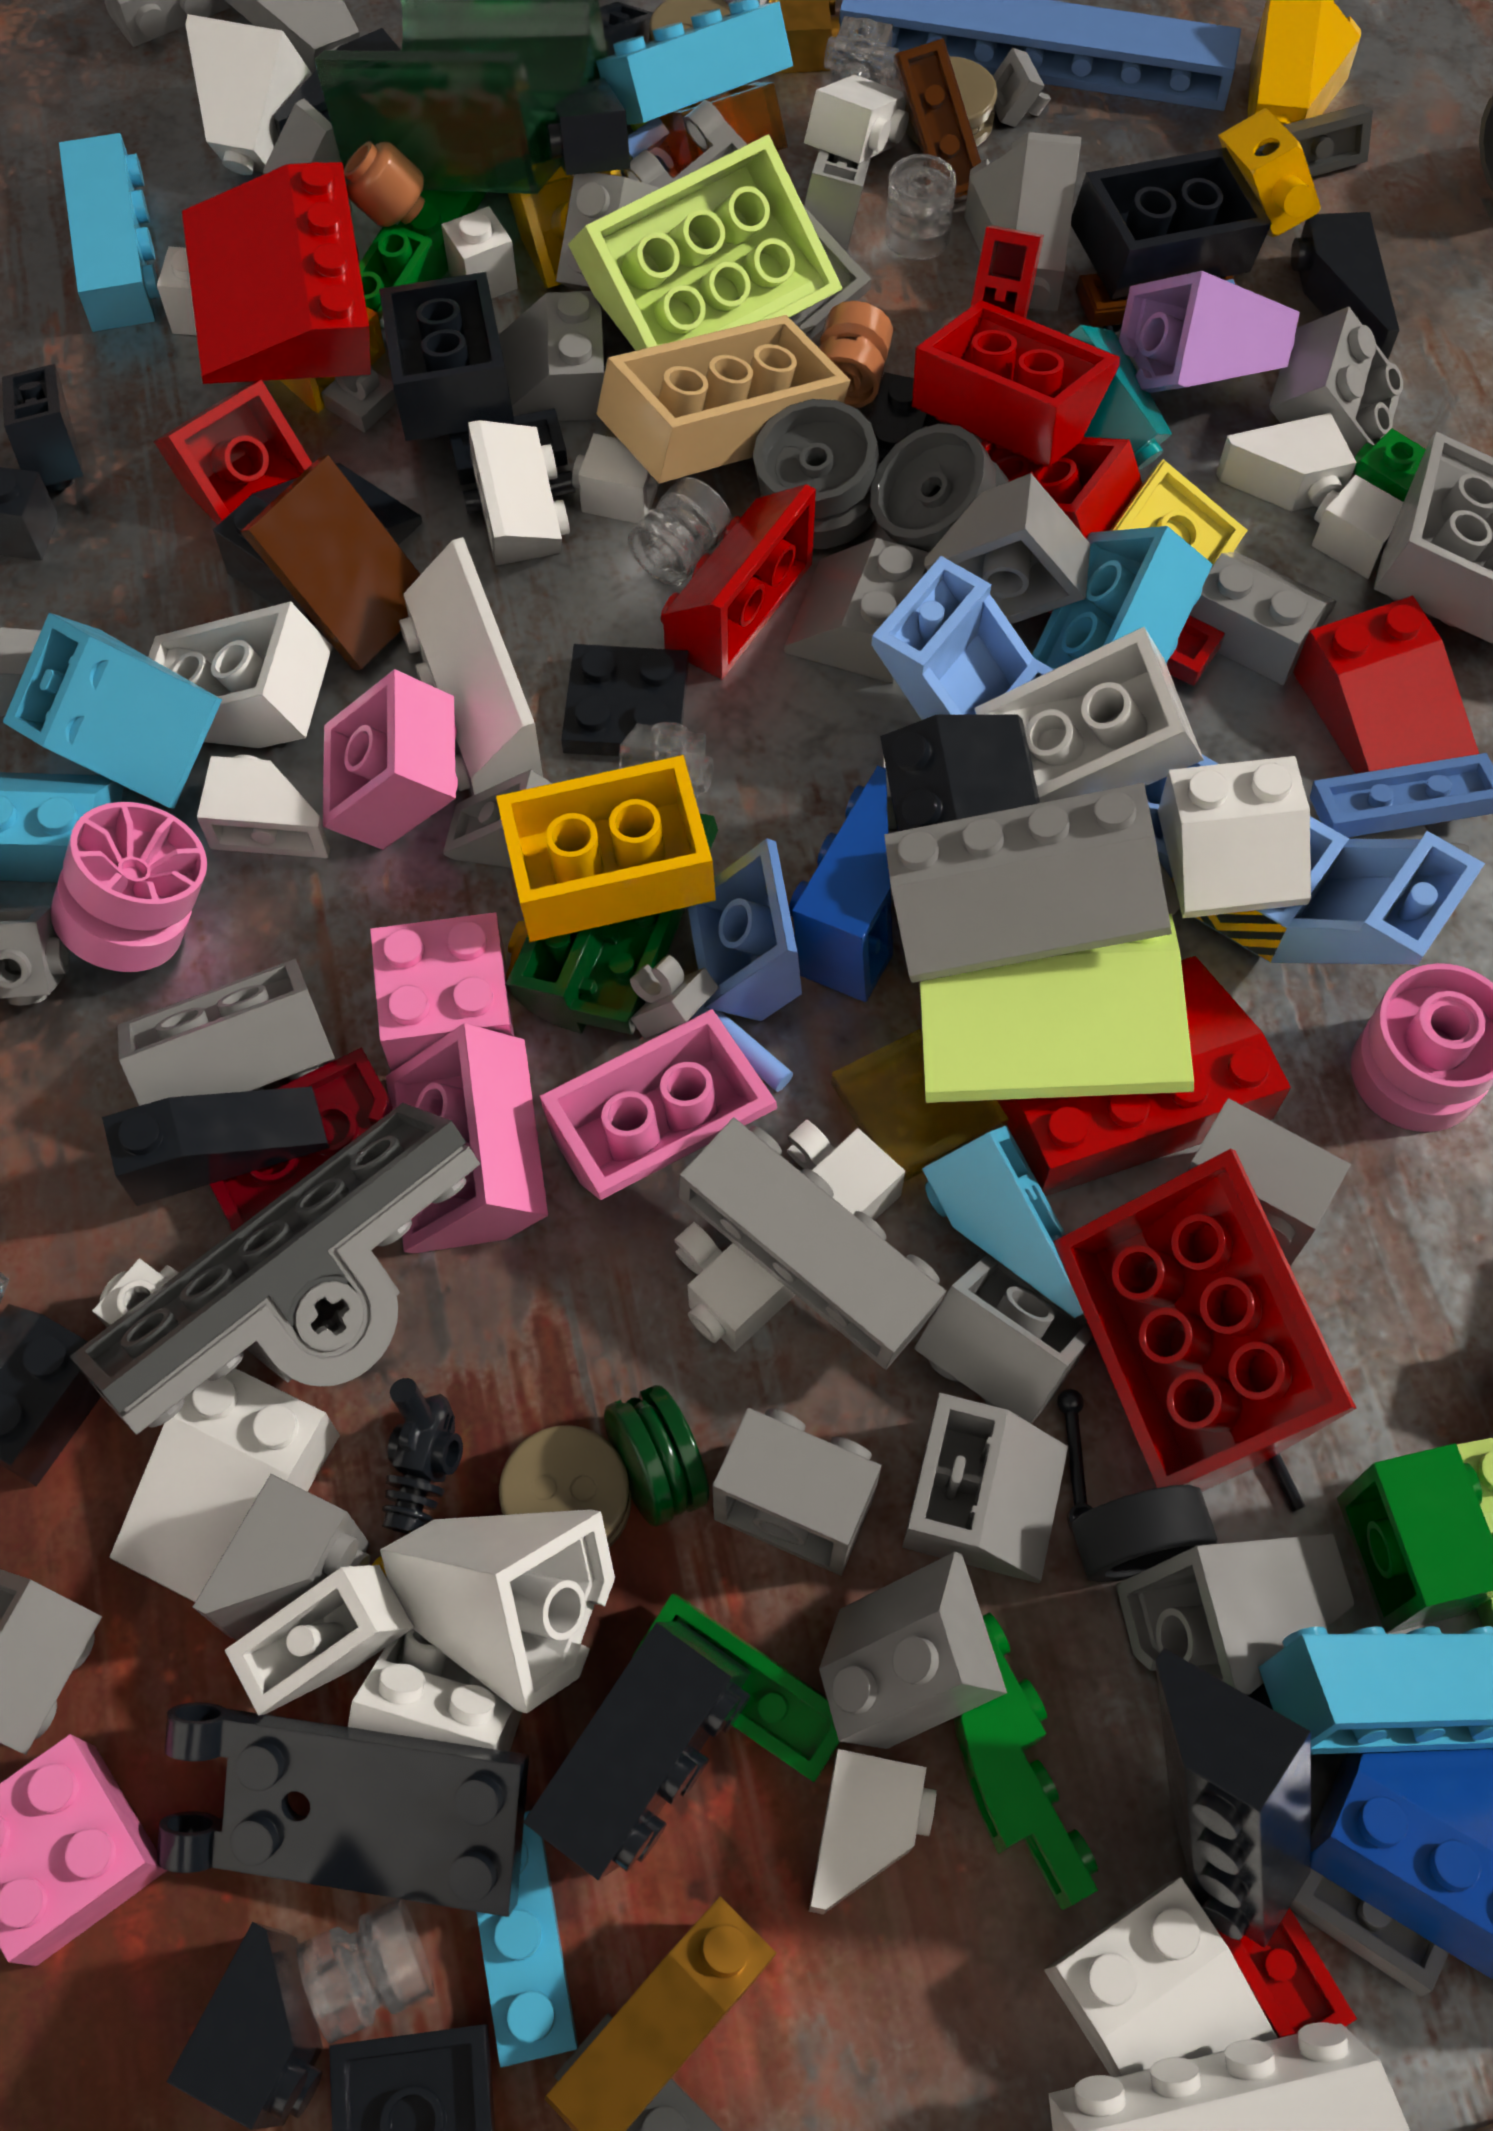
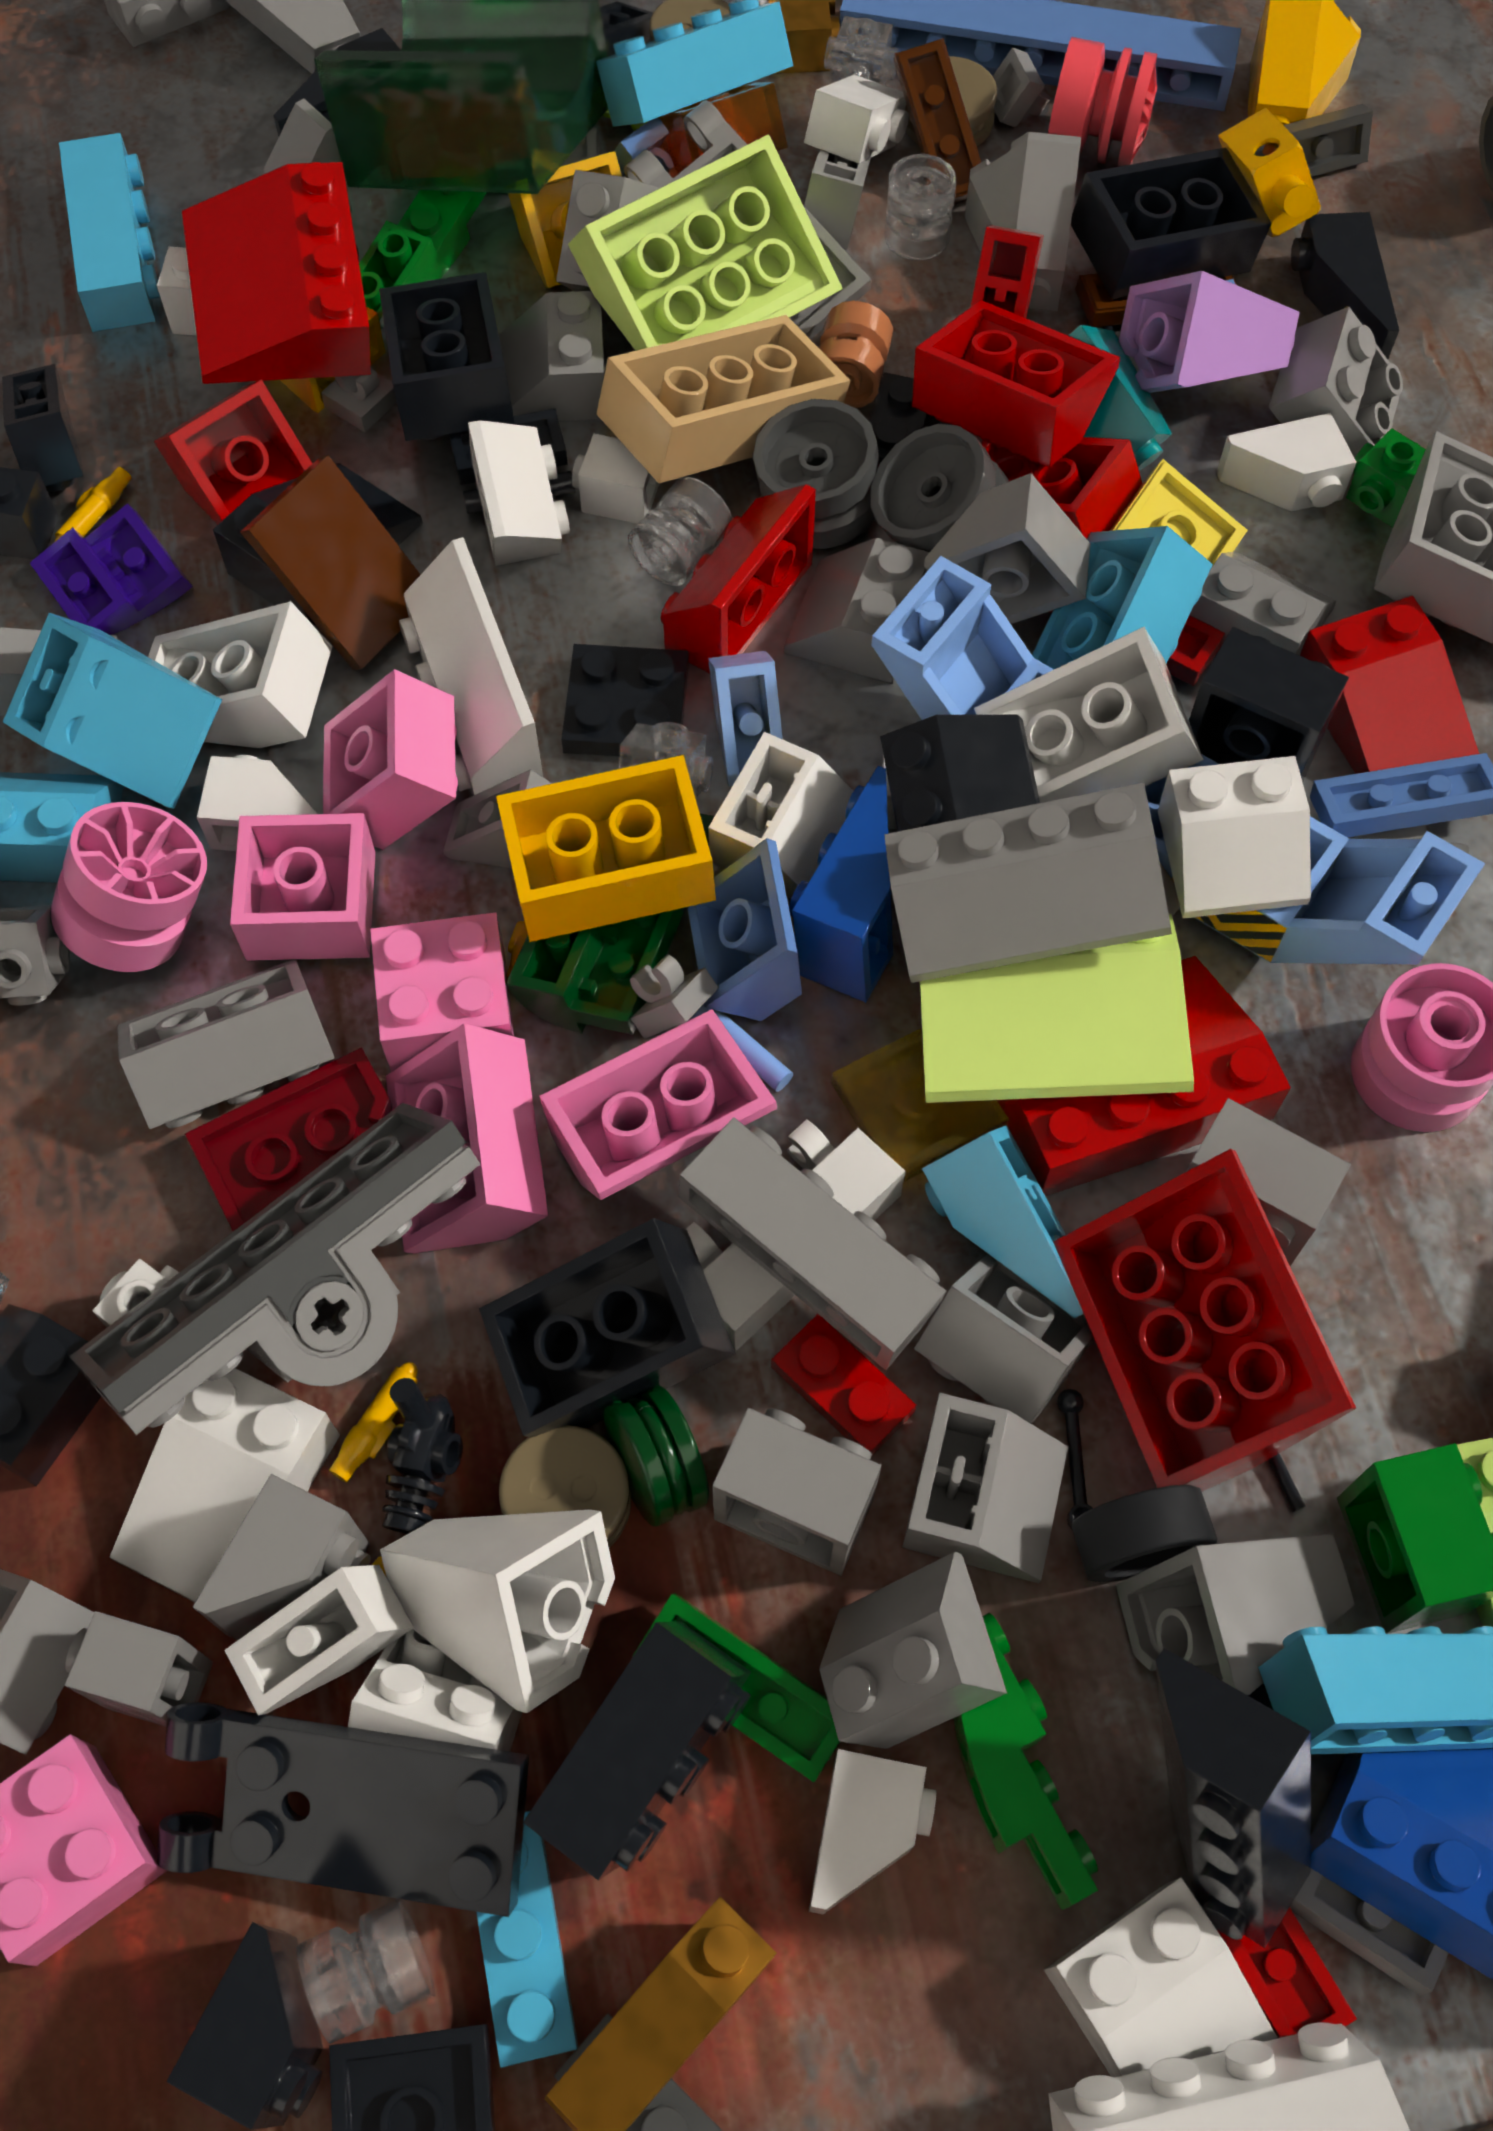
(96, 503): none -> yellow piece
(112, 574): none -> dark purple slope
(135, 1668): none -> light grey brick
(210, 1138): black slope -> none
(241, 83): white slope -> none
(303, 887): none -> bright pink brick
(372, 1429): none -> yellow piece
(384, 184): nougat head -> none
(481, 245): white brick -> none
(590, 131): black slope -> none
(606, 1328): none -> black brick
(744, 705): none -> light blue slope
(780, 797): none -> white slope
(843, 1385): none -> red plate
(1104, 101): none -> coral wheel
(1263, 703): none -> black brick
(1356, 525): white brick -> none

